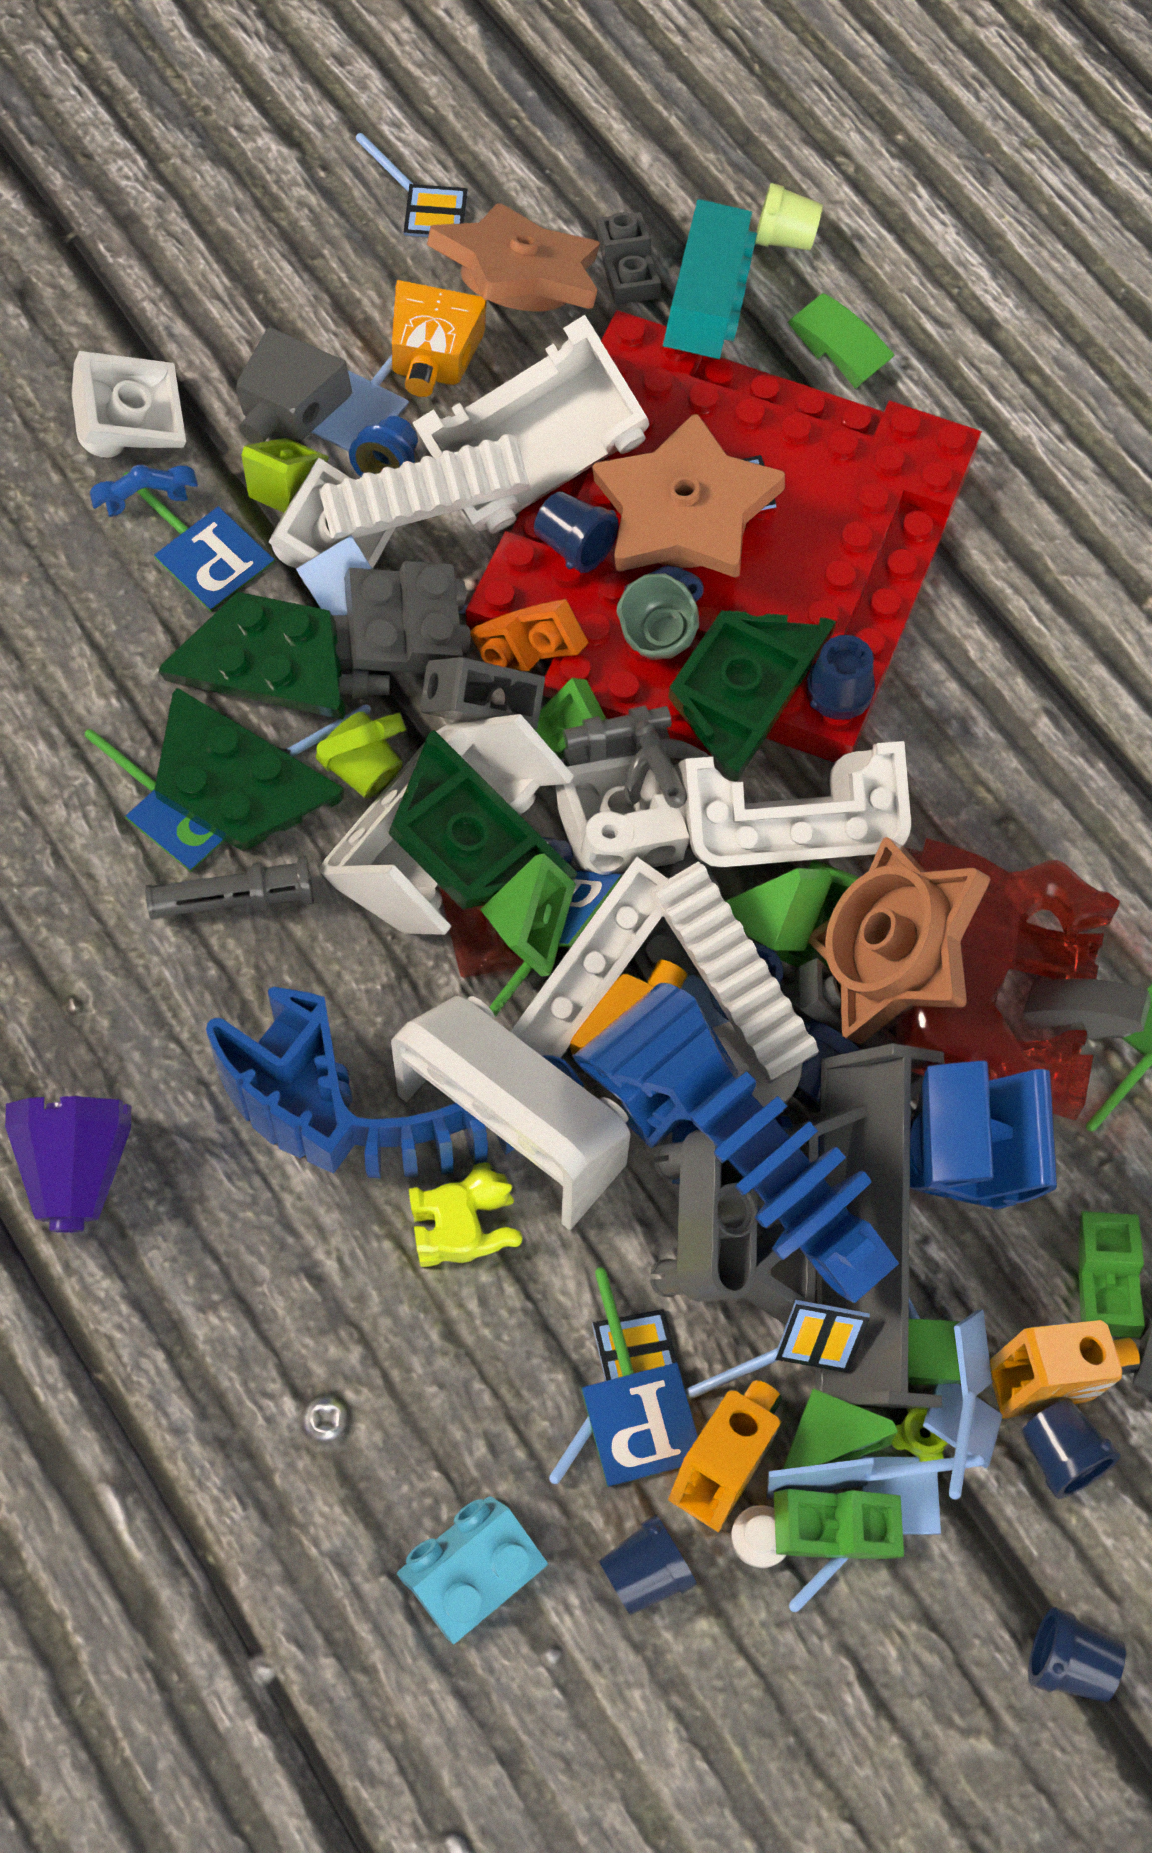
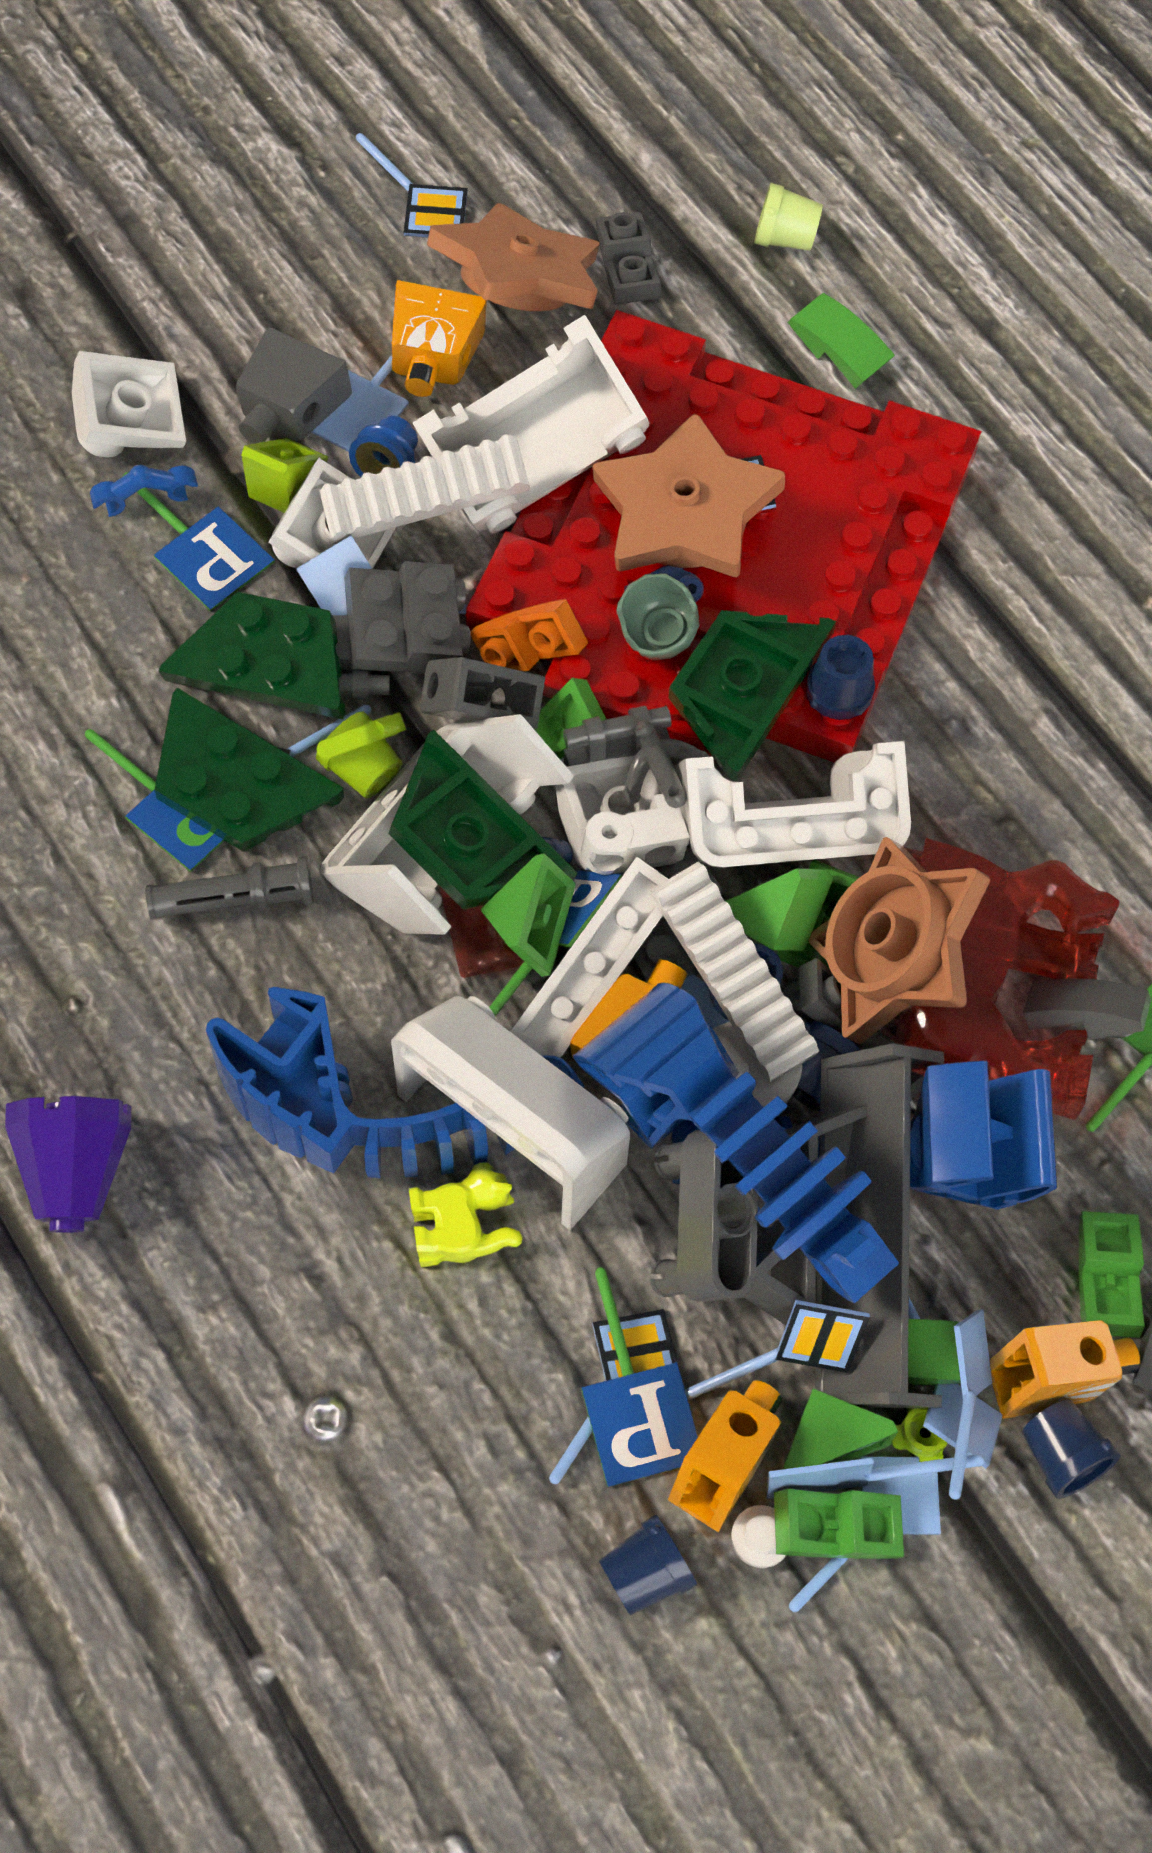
(471, 1567): medium azure bracket -> none
(576, 530): dark blue piece -> none
(711, 280): teal brick -> none
(1075, 1657): dark blue piece -> none

